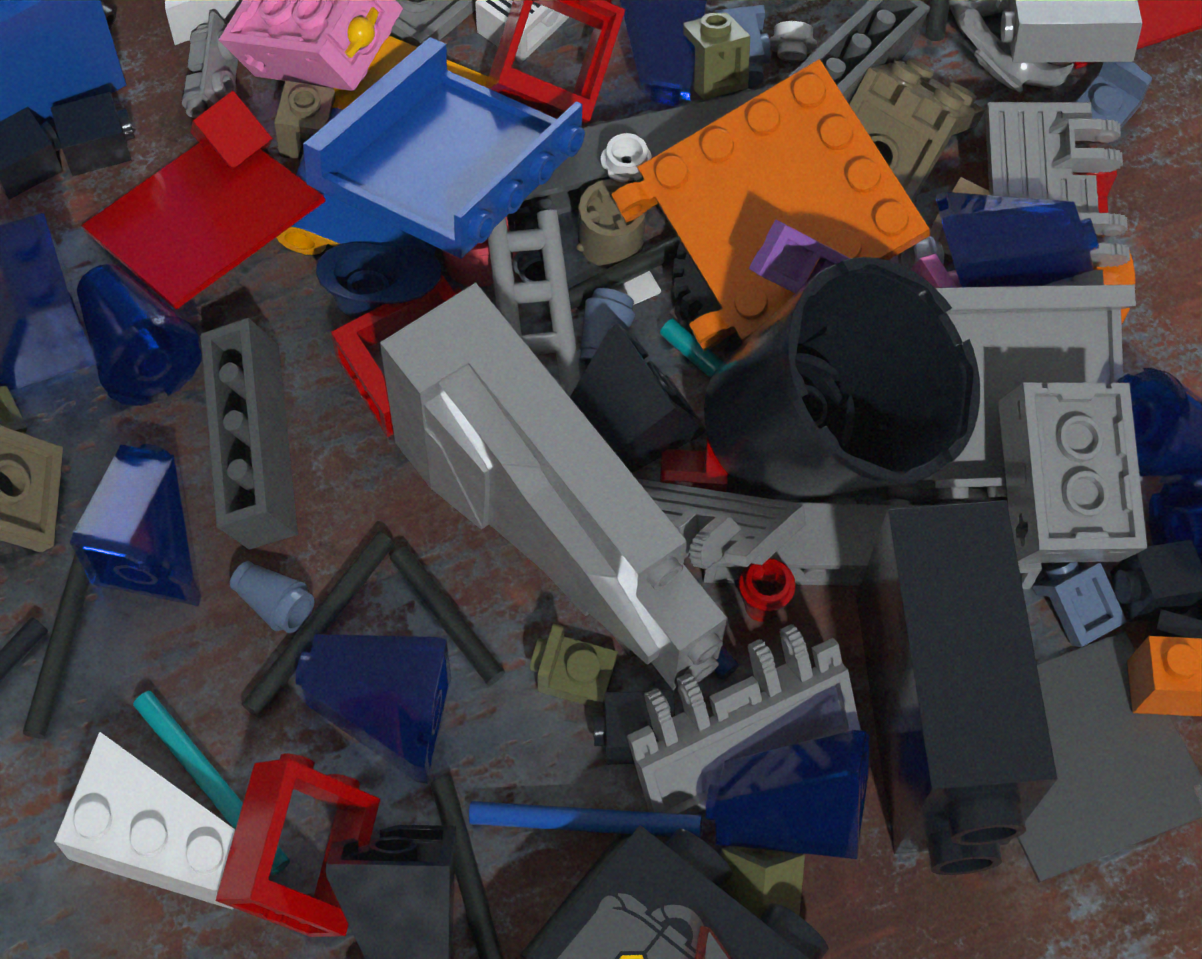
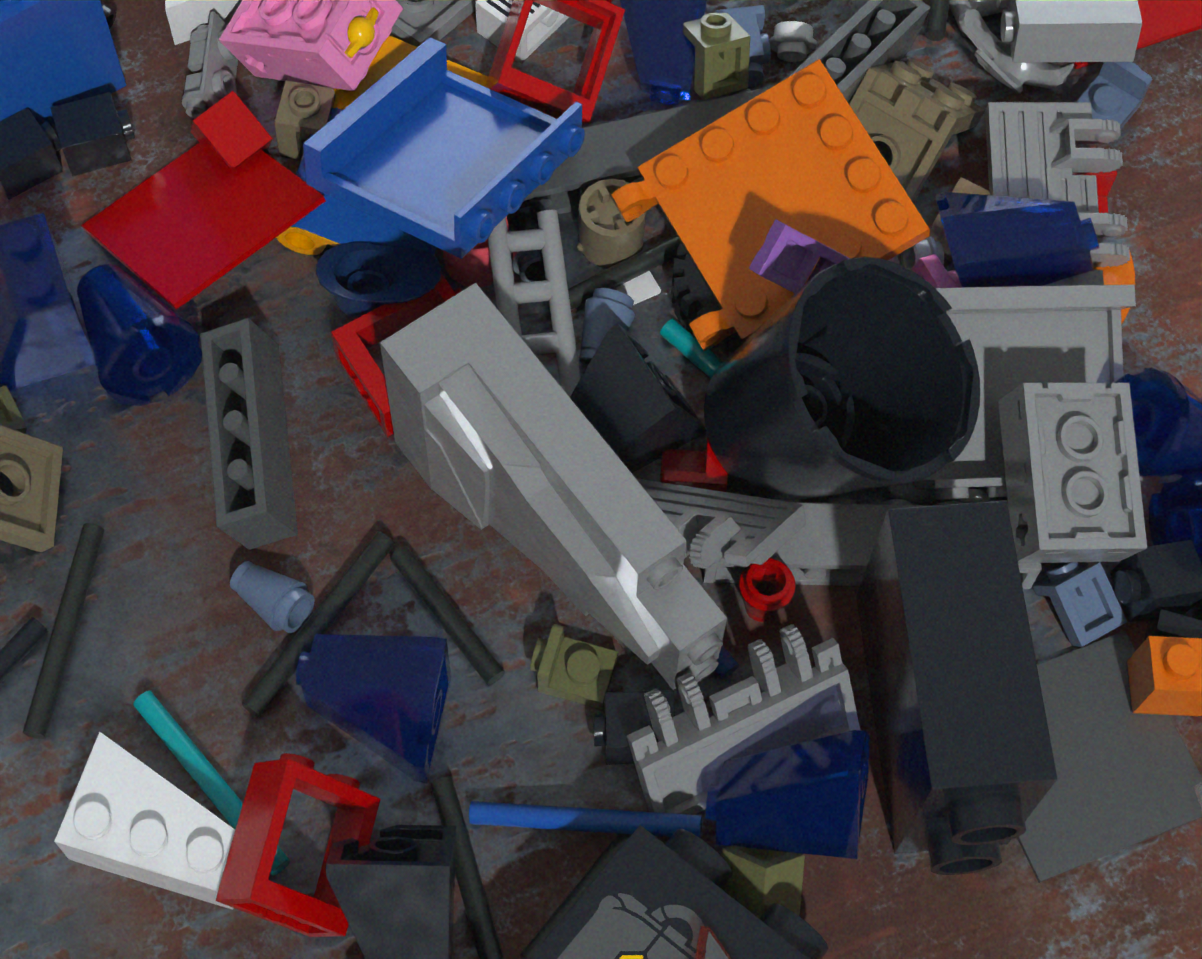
(139, 528): clear blue slope -> none
(625, 147): white plate -> none

